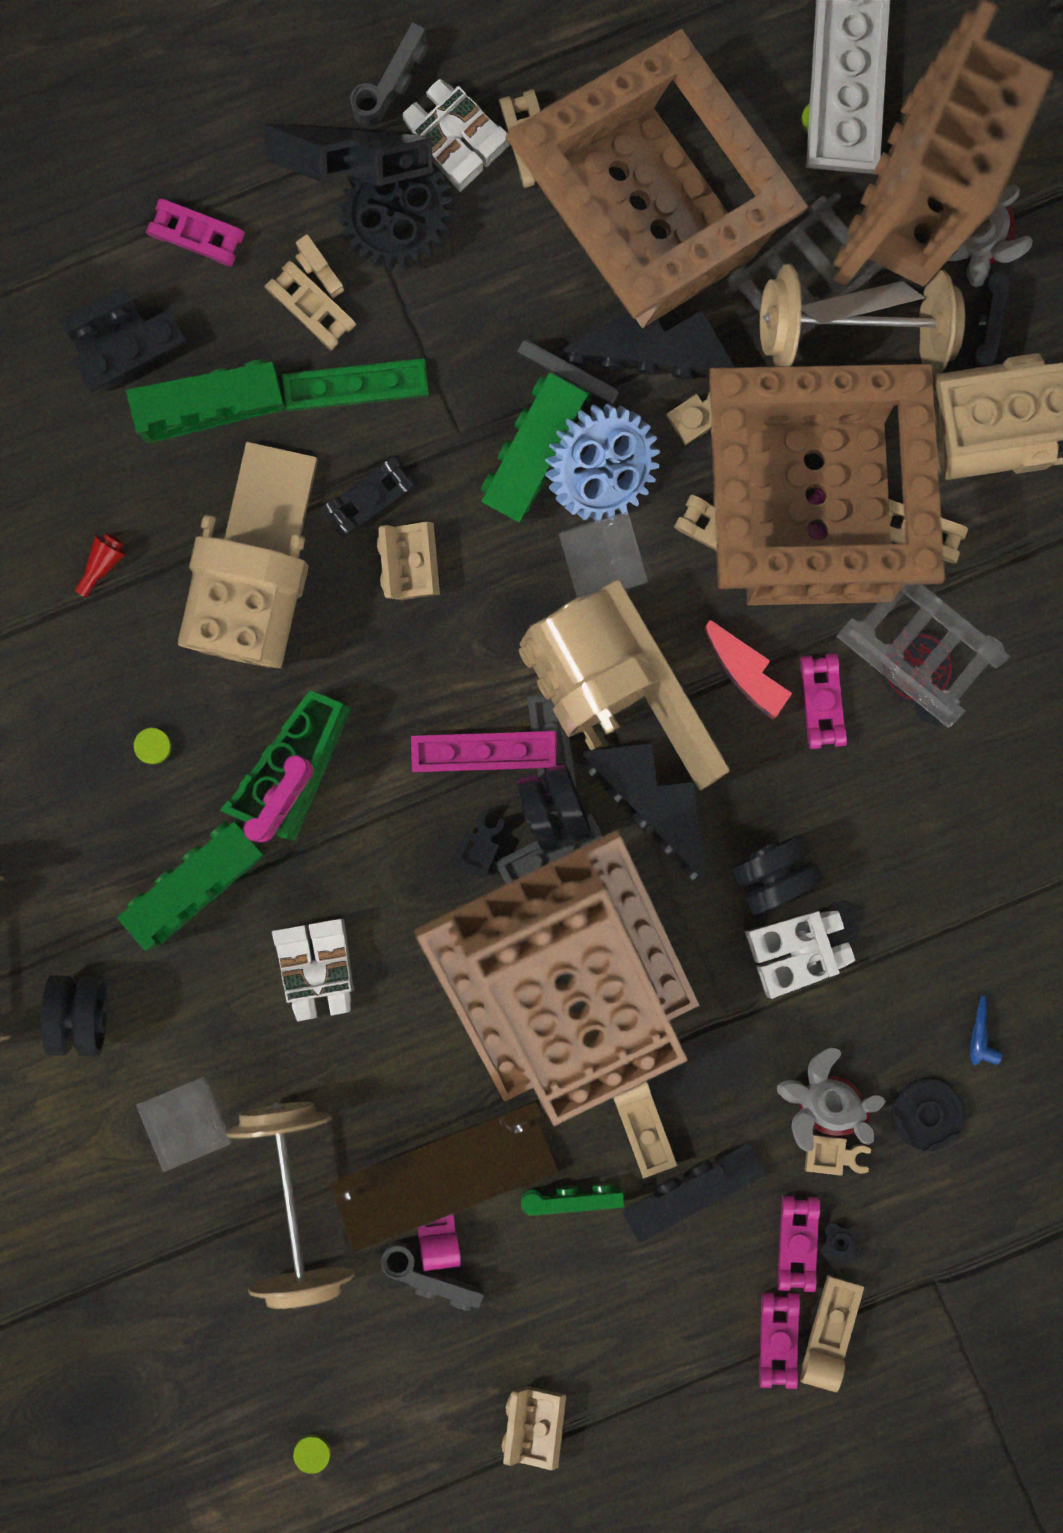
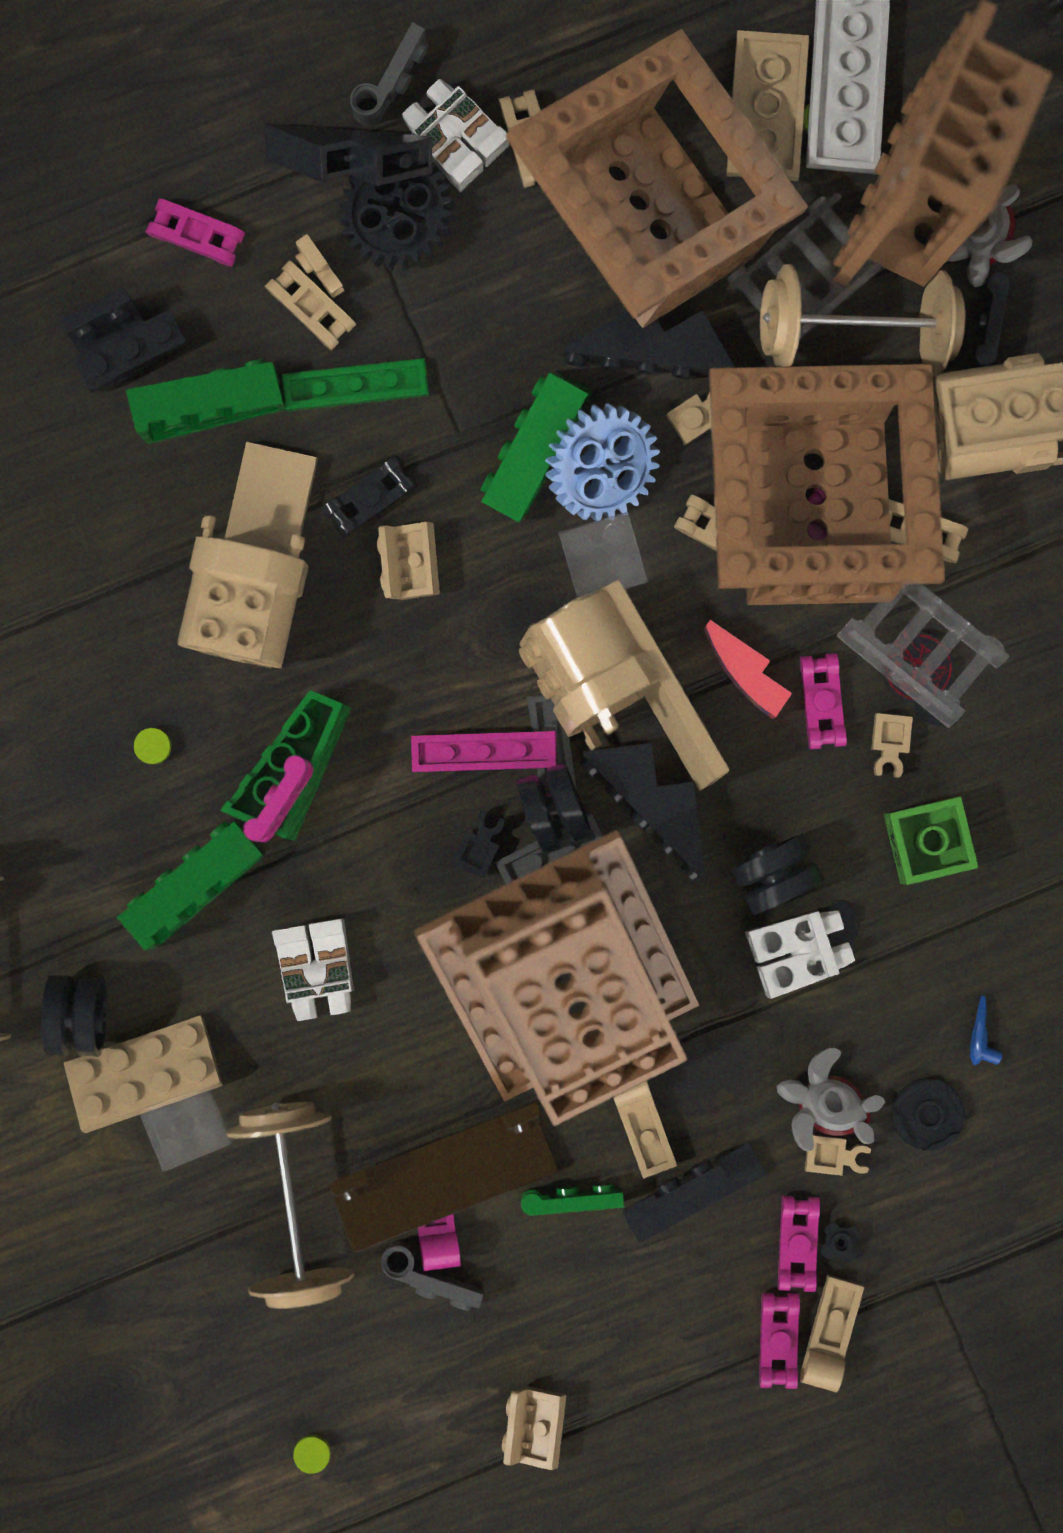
(103, 557): red cone -> none
(143, 1074): none -> tan plate
(568, 371): dark grey tile -> none
(771, 93): none -> tan plate
(861, 302): white sticker -> none
(891, 737): none -> tan plate
(930, 841): none -> bright green brick

